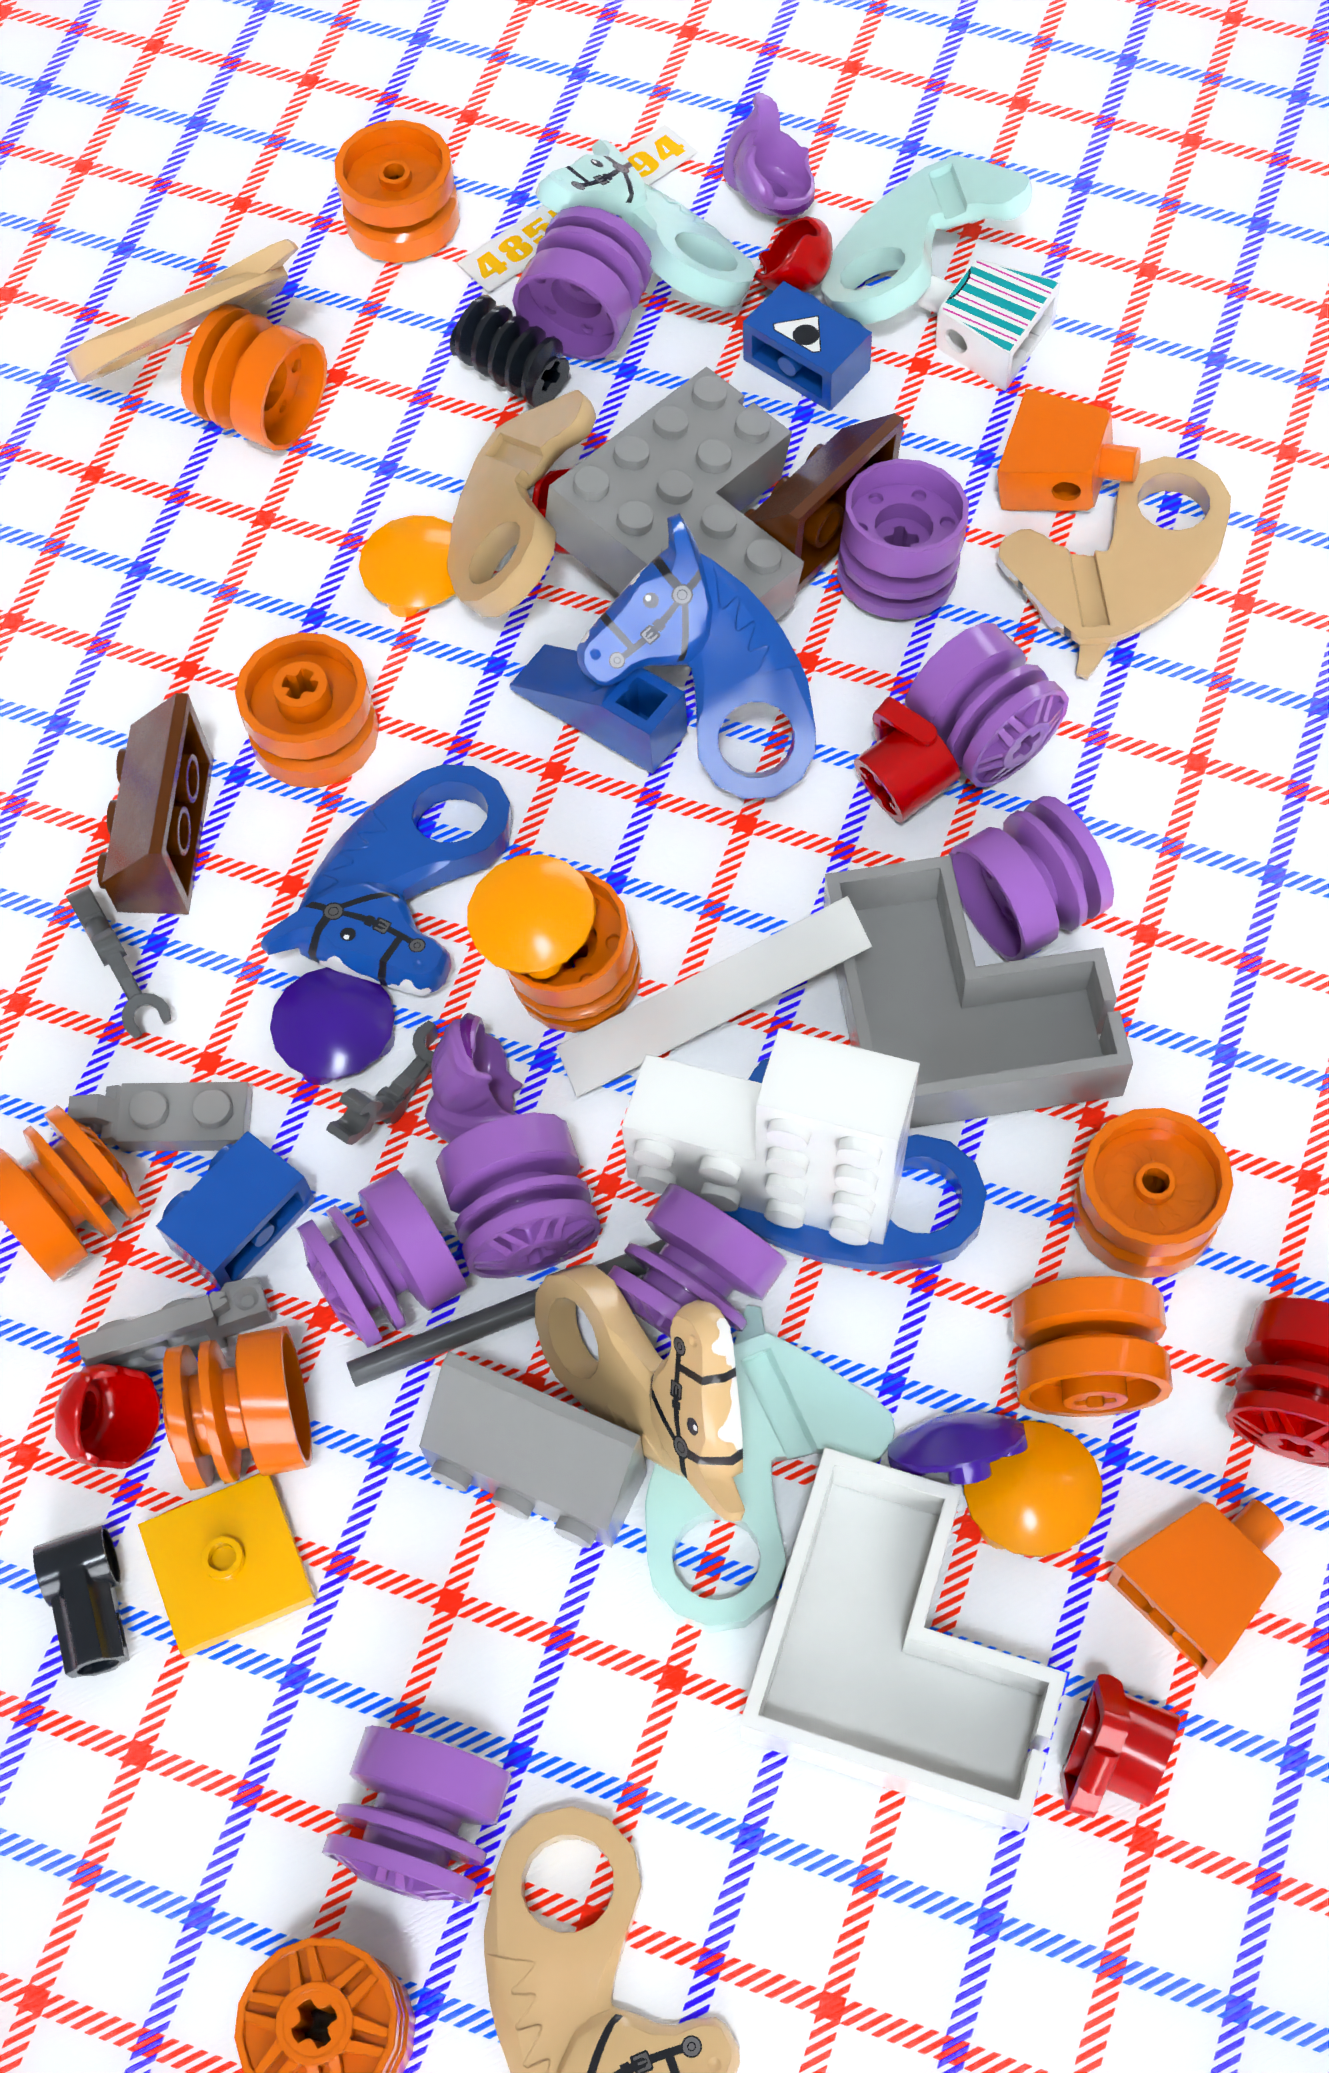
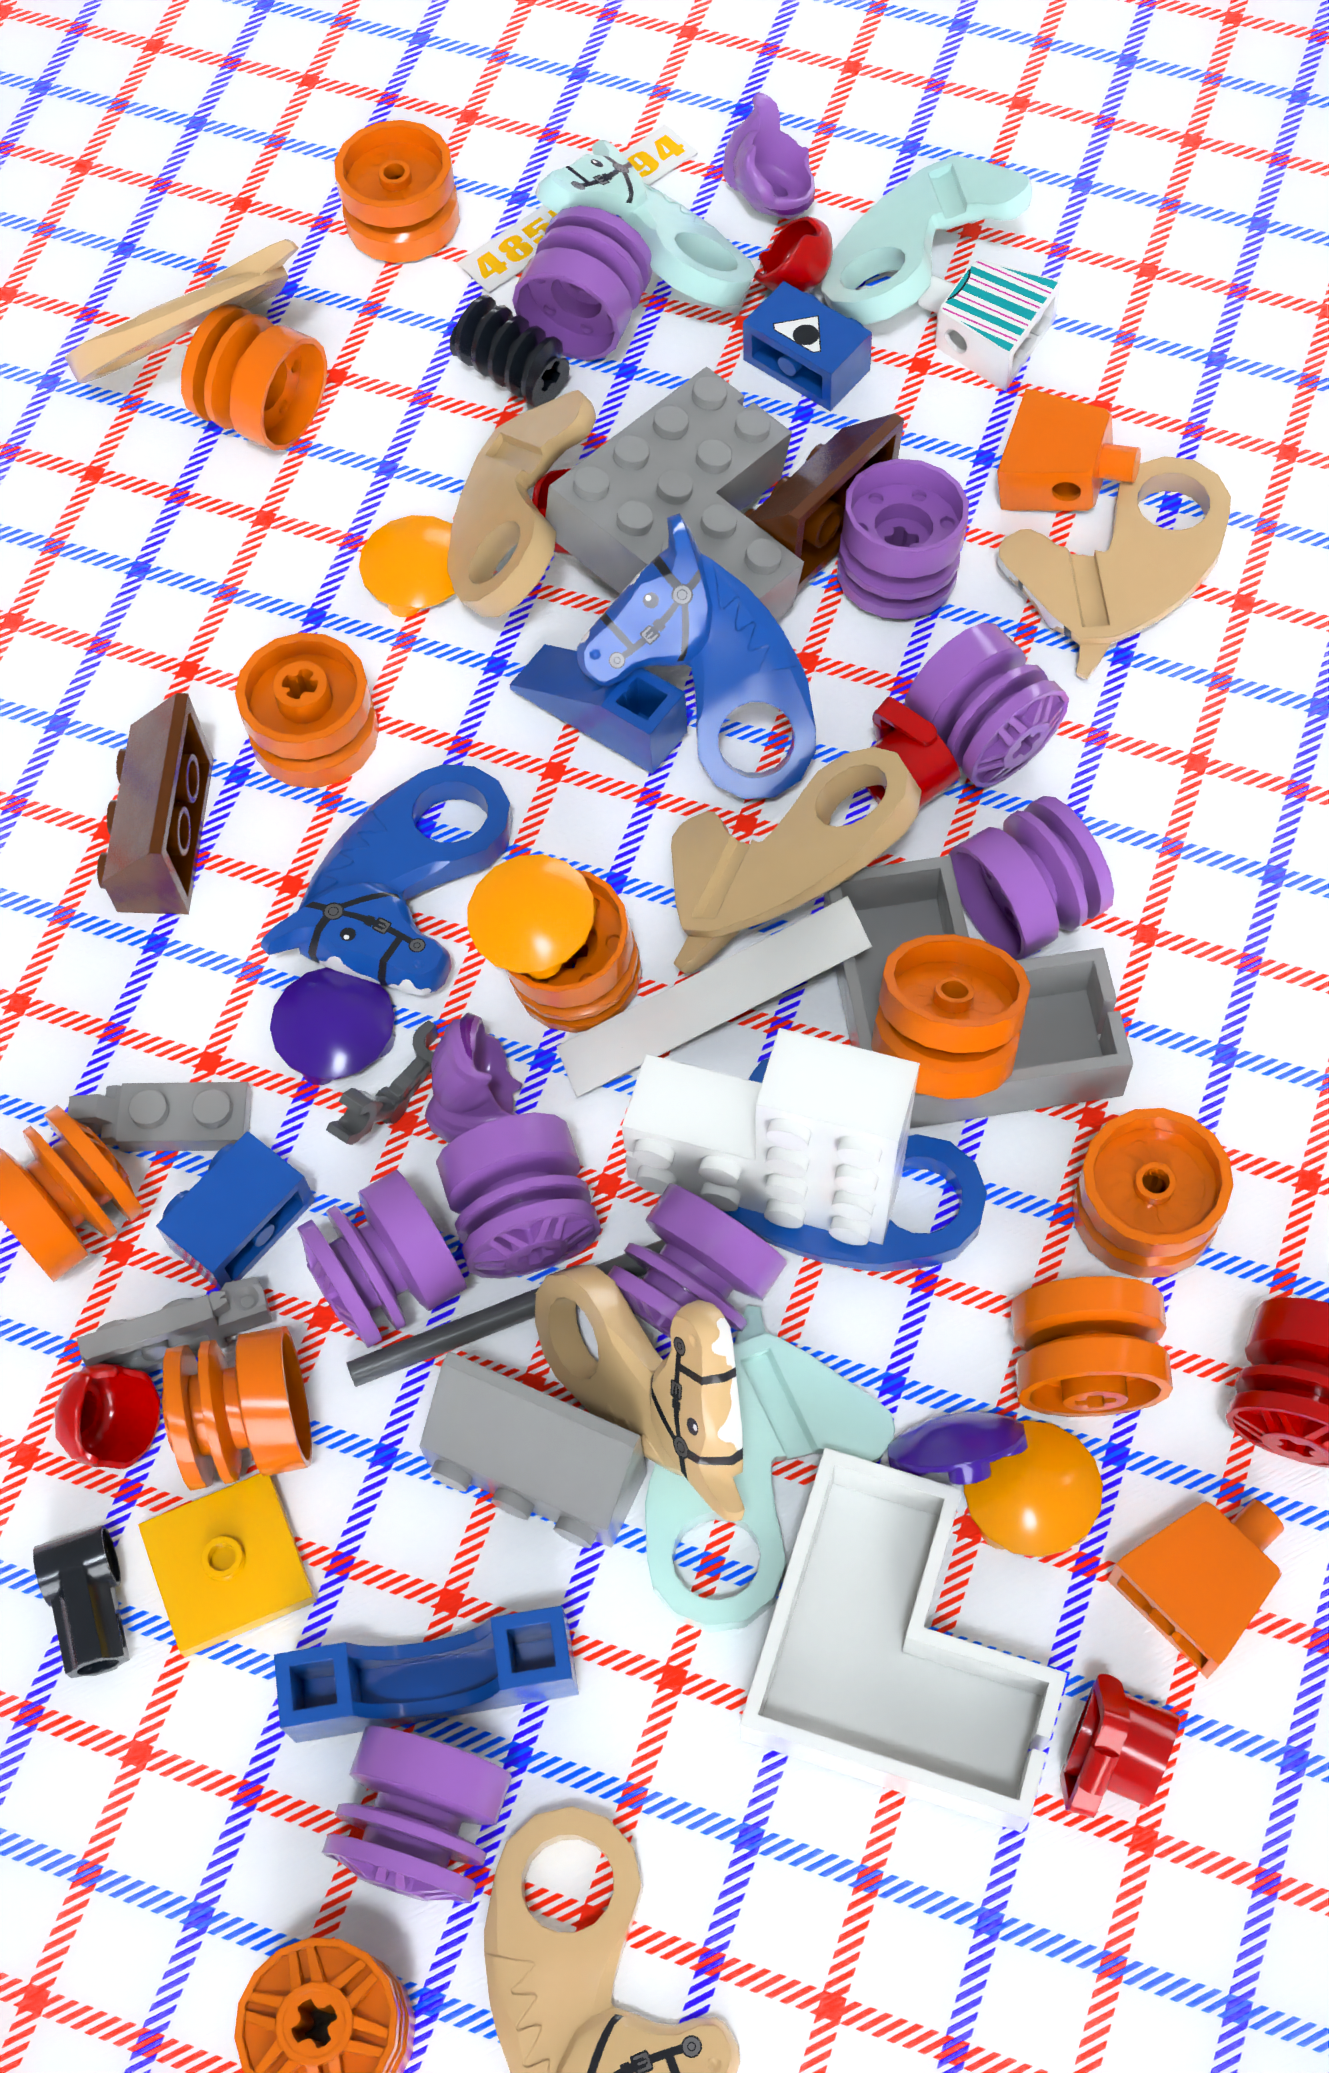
(112, 953): dark grey piece -> none
(488, 1668): none -> blue arch
(739, 885): none -> tan animal
(953, 1011): none -> orange wheel

